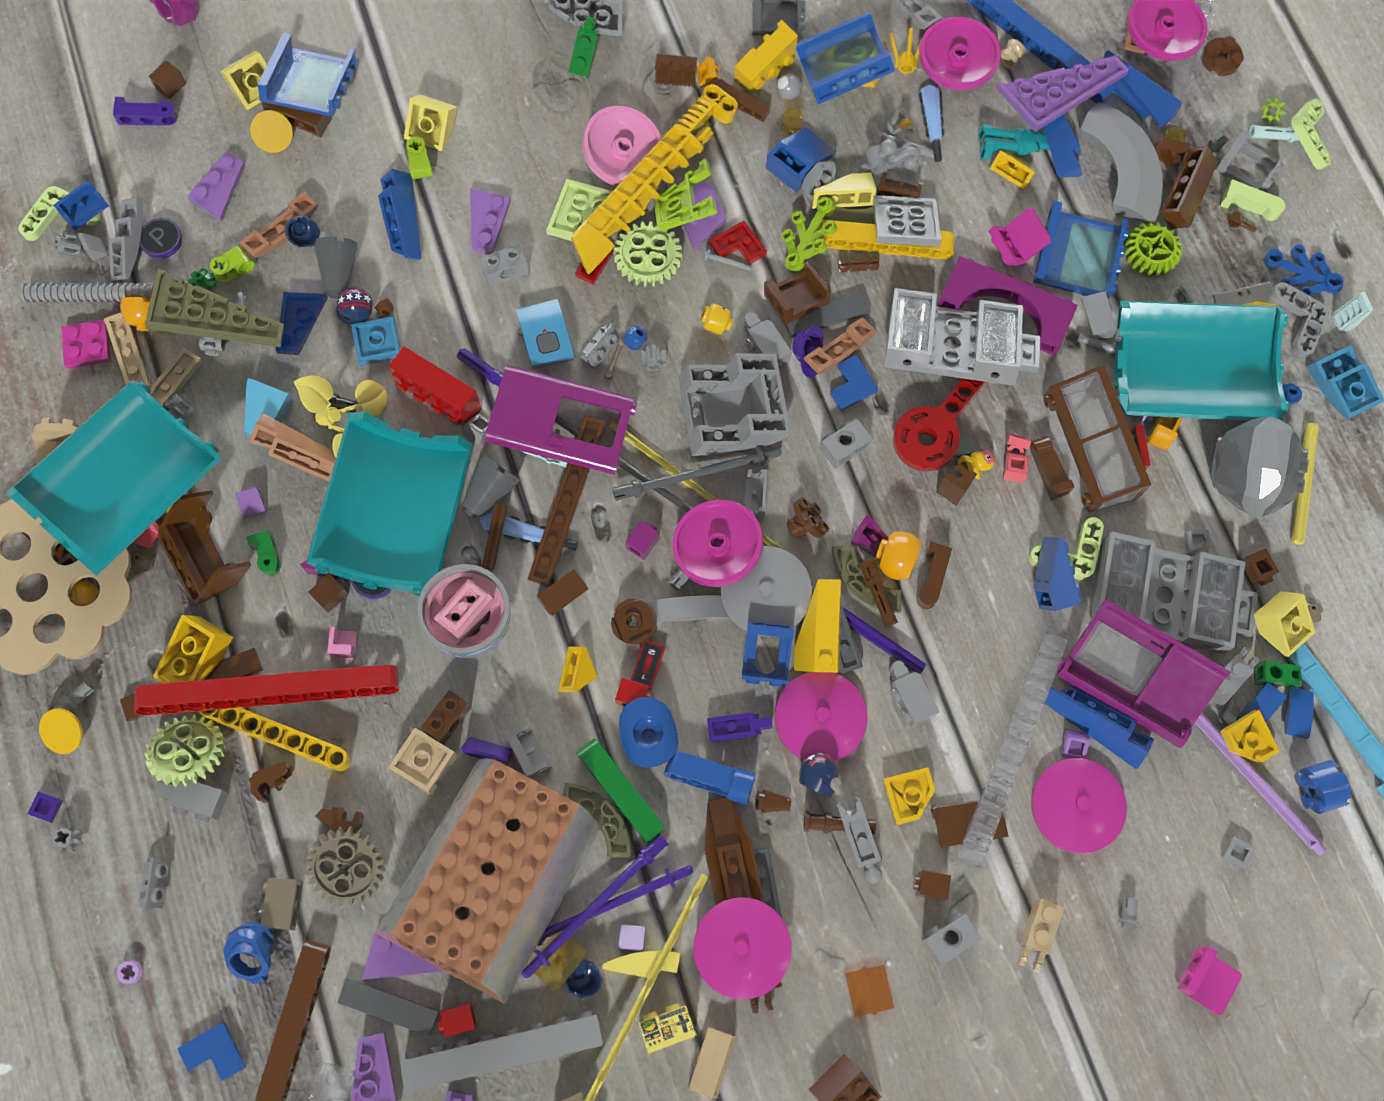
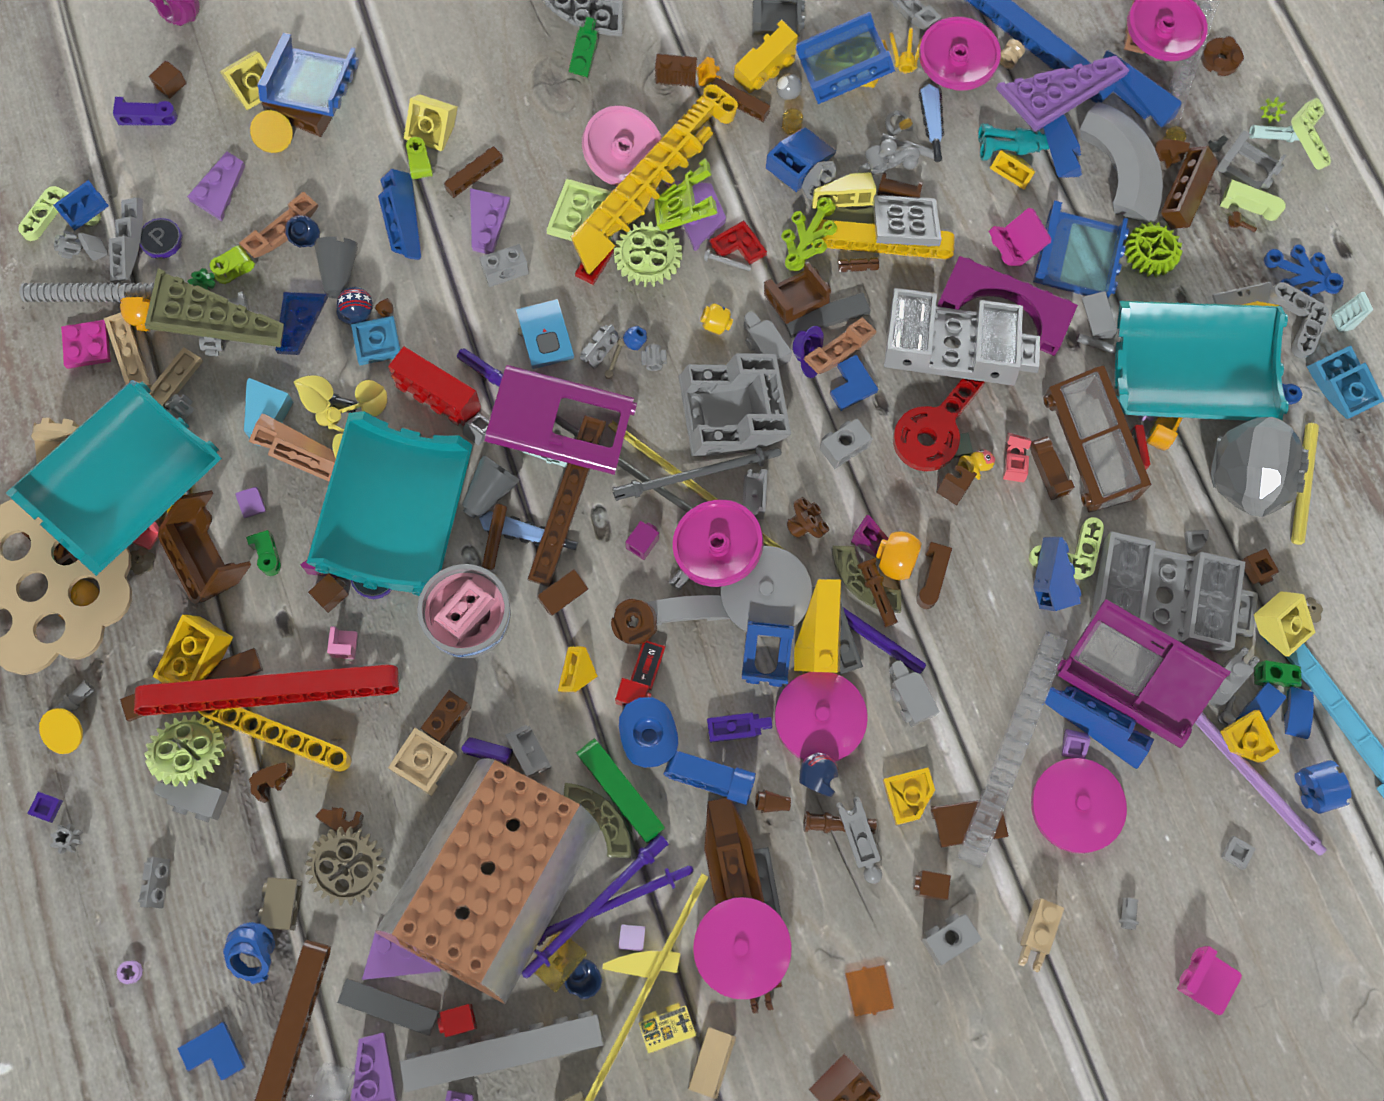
(473, 171): none -> reddish brown piece

